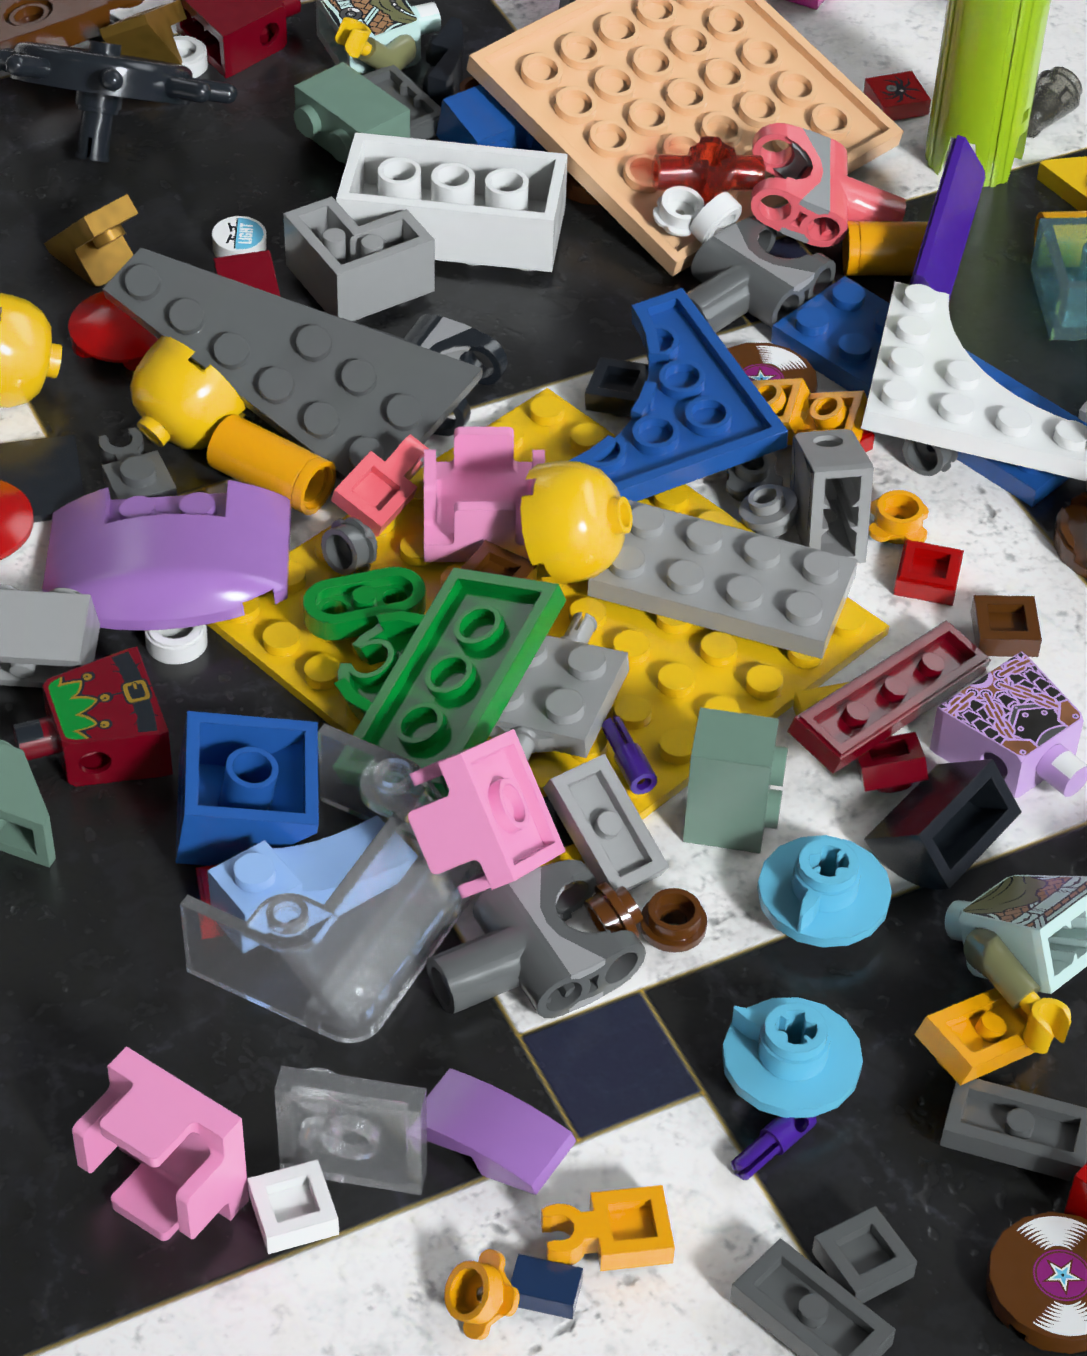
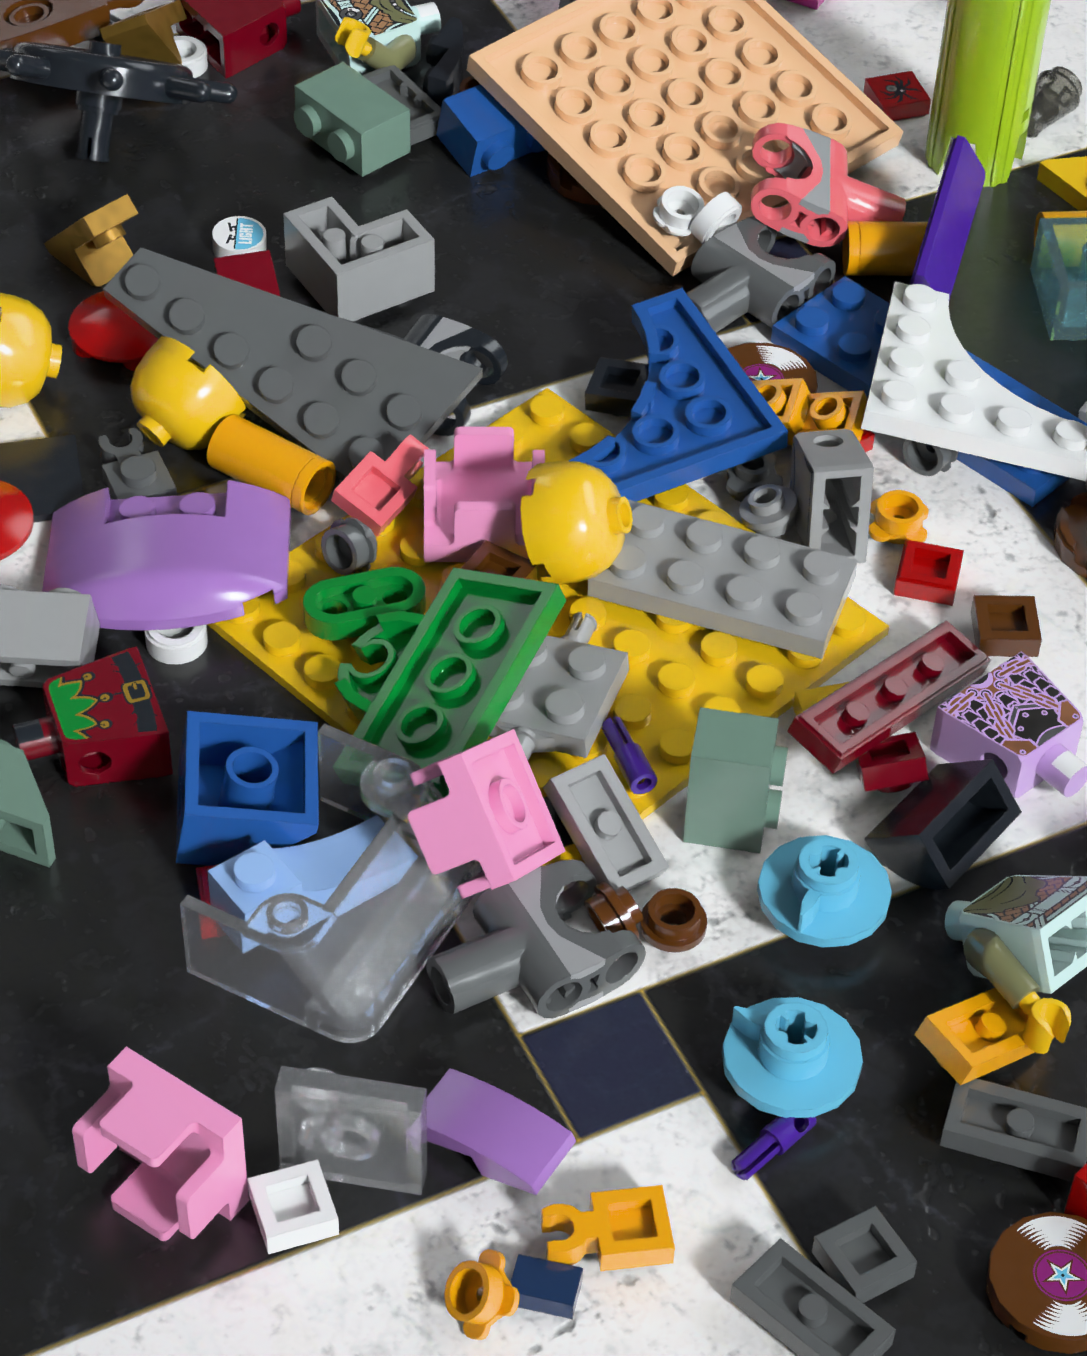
(471, 198): white brick -> none
(708, 169): clear red axle -> none

